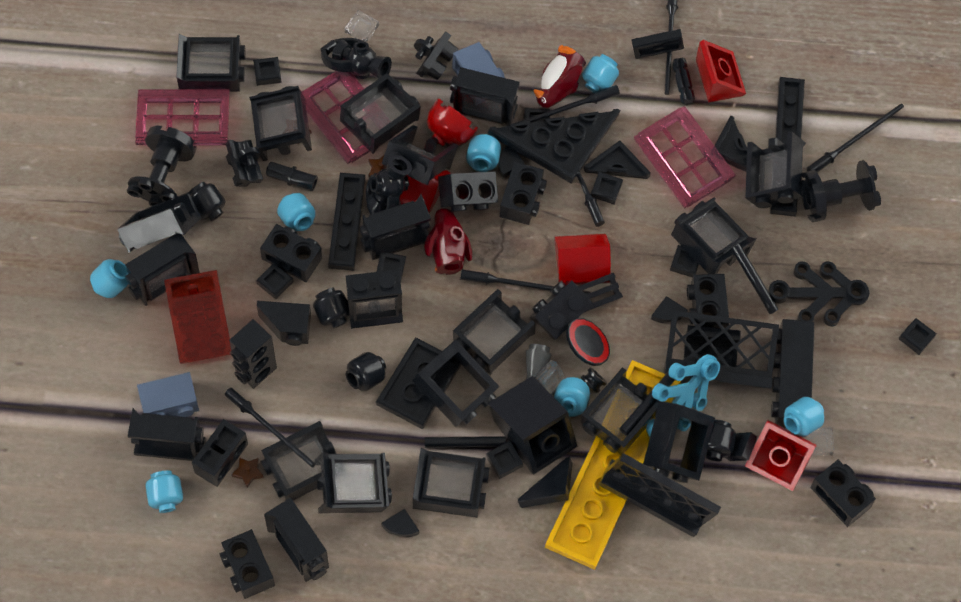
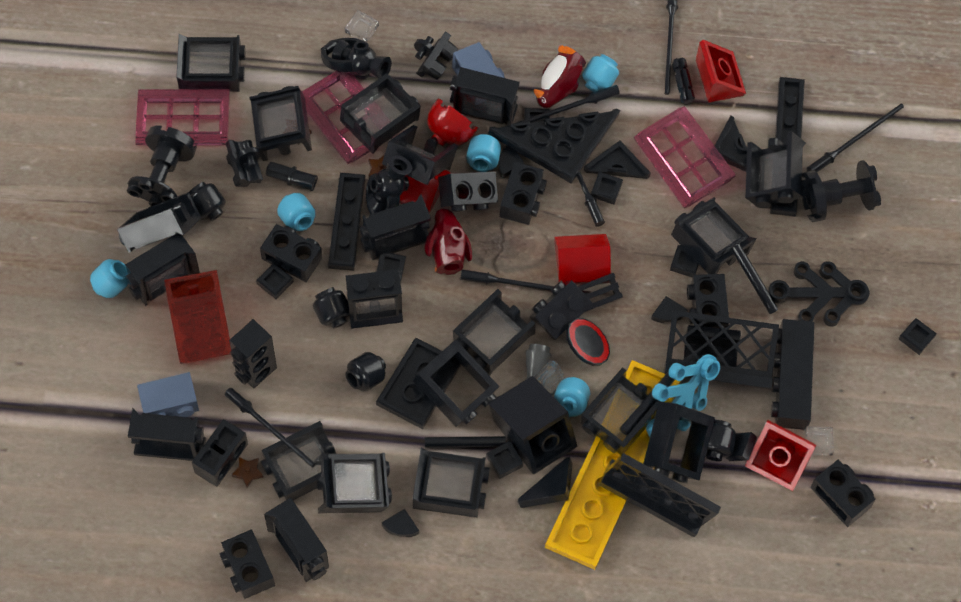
(164, 491): medium azure head -> none
(267, 71): black tile -> none
(286, 320): black slope -> none
(594, 380): black bush -> none
(657, 44): black tile -> none
(804, 416): medium azure head -> none

